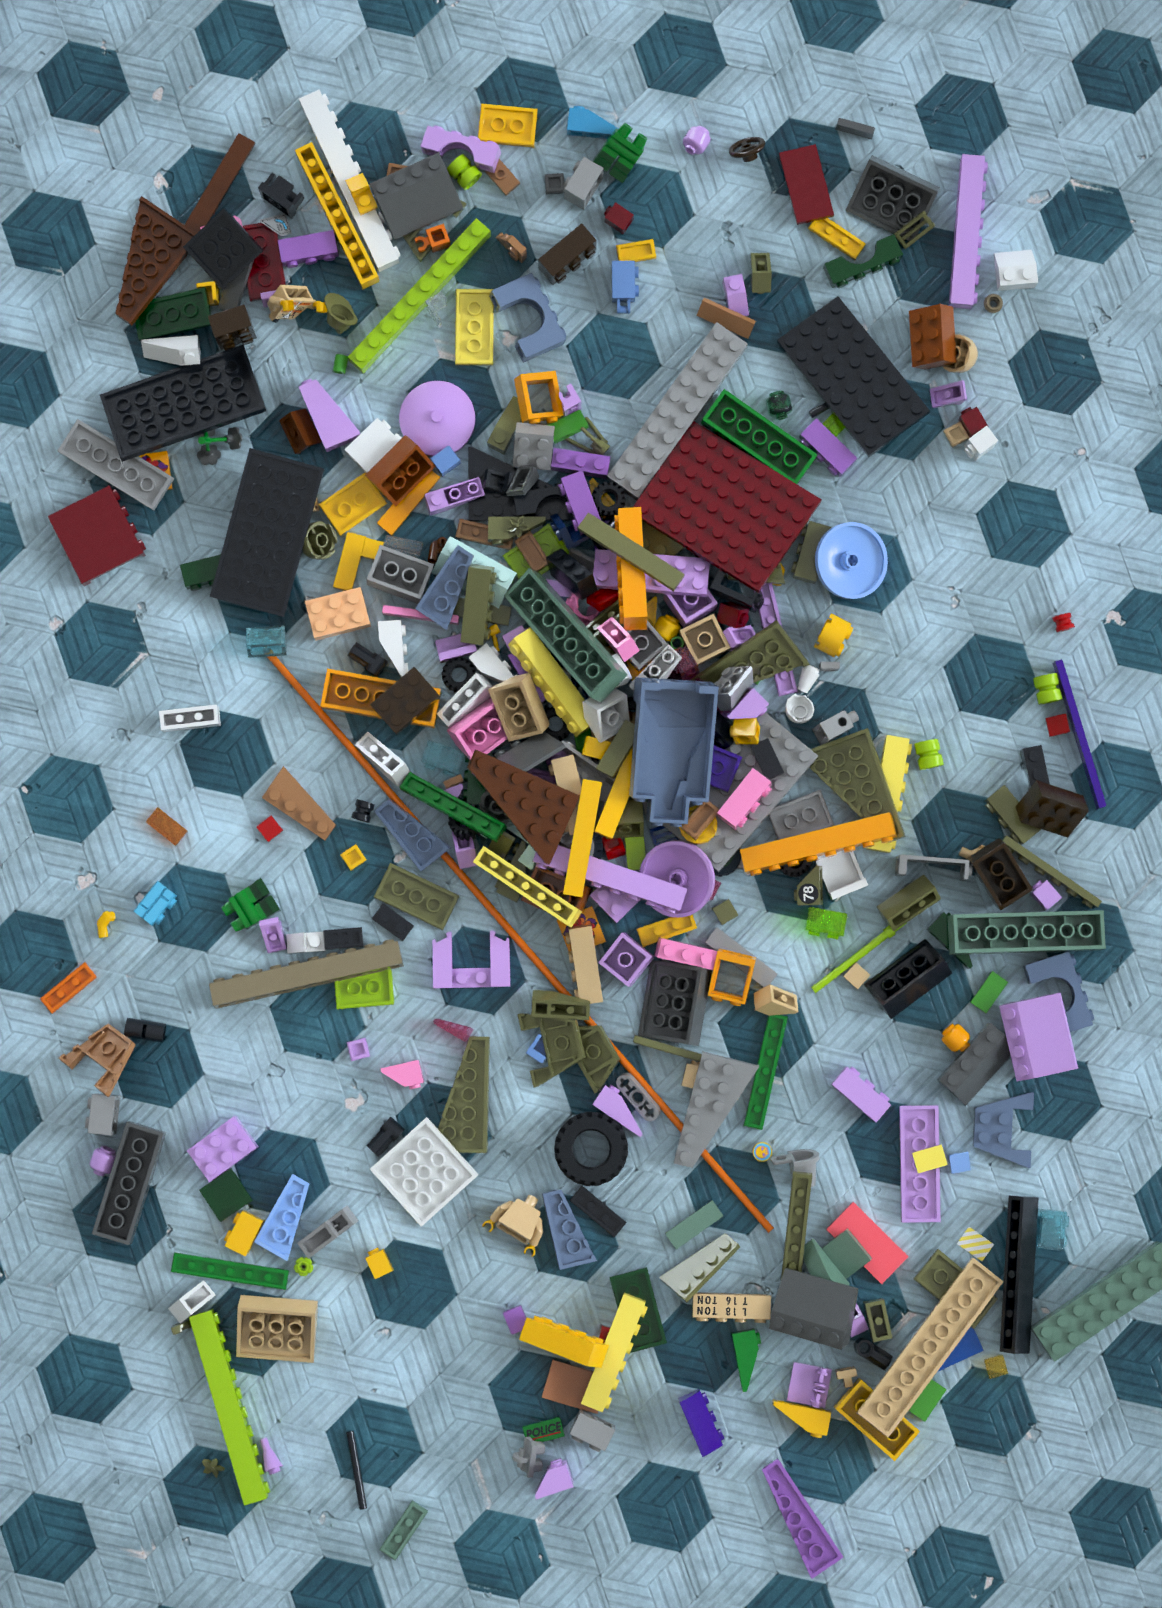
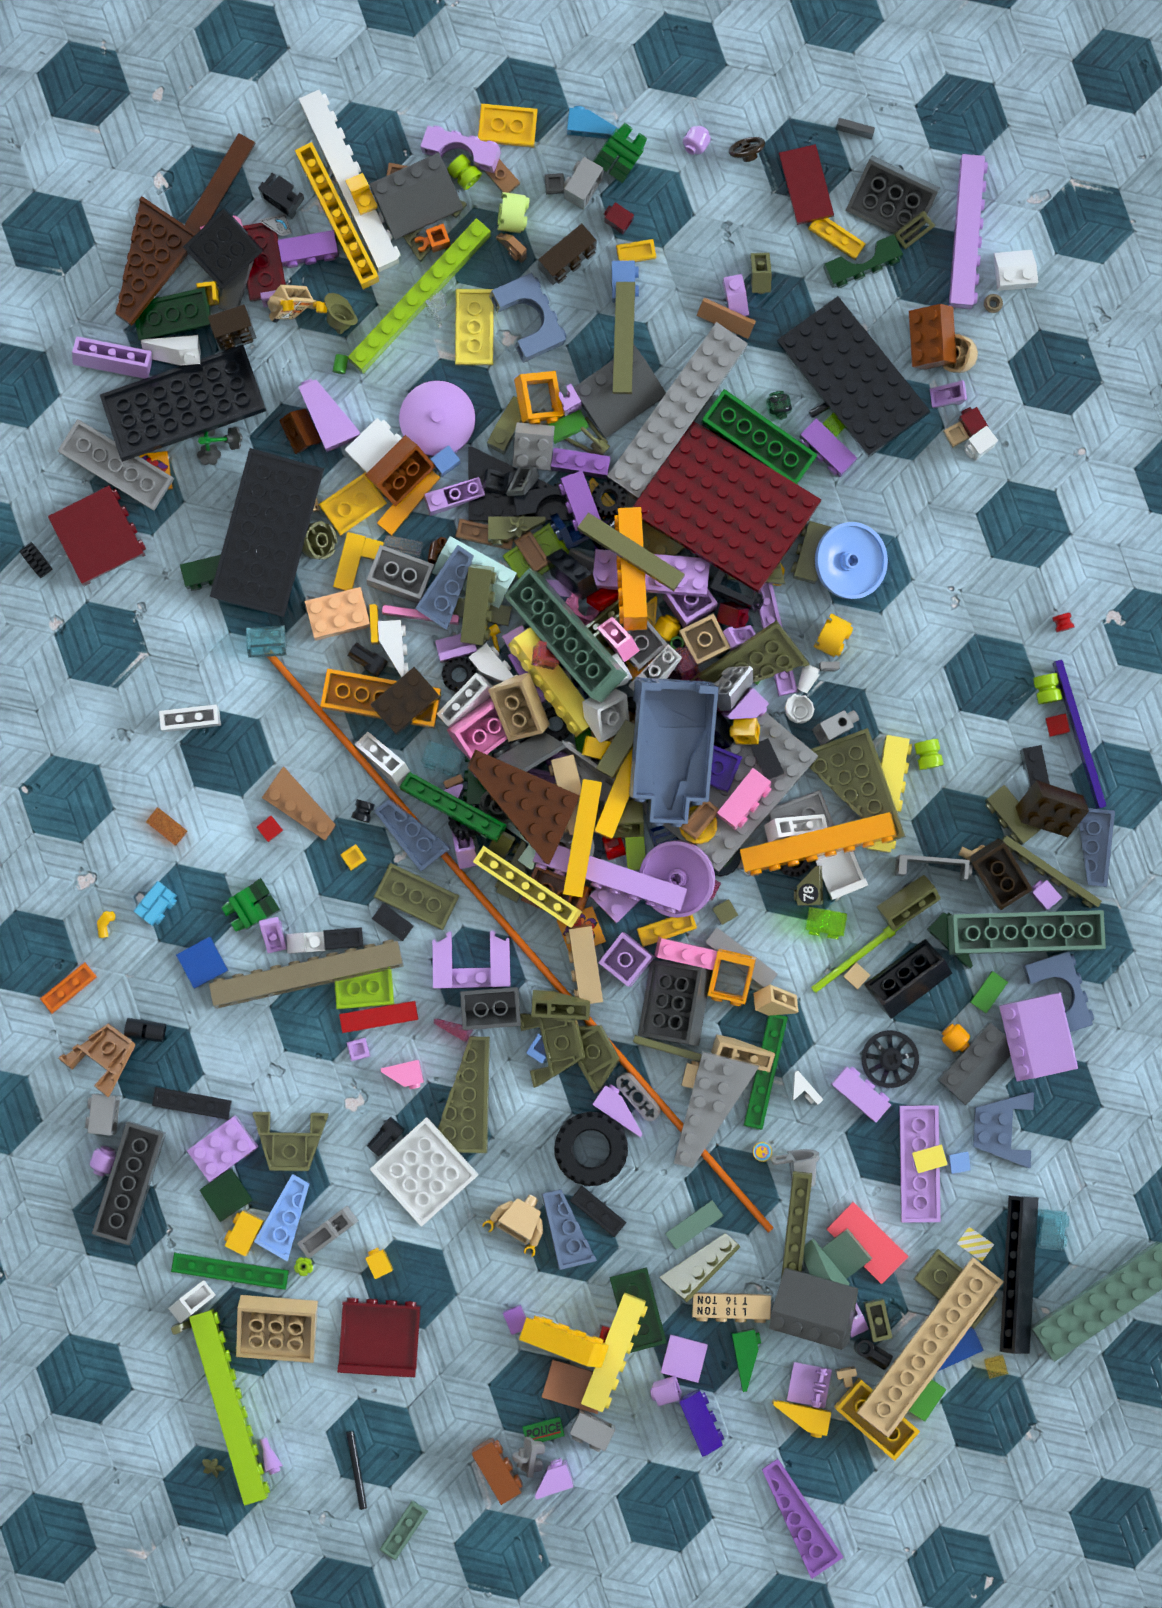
(36, 560): none -> black tyre
(112, 357): none -> lavender brick
(191, 1103): none -> black tile
(202, 962): none -> blue tile
(289, 1150): none -> olive wing
(374, 624): none -> yellow tile
(378, 1016): none -> red tile
(379, 1338): none -> dark red panel
(490, 1008): none -> dark grey slope
(497, 1470): none -> dark orange brick
(512, 212): none -> yellowish green brick
(543, 657): none -> clear pink panel
(615, 410): none -> dark grey slope
(624, 338): none -> olive tile
(666, 1391): none -> lavender brick
(684, 1358): none -> lavender tile
(743, 1051): none -> tan slope
(791, 826): none -> white slope
(800, 1085): none -> white slope
(890, 1059): none -> black wheel
(1096, 839): none -> sand blue wing

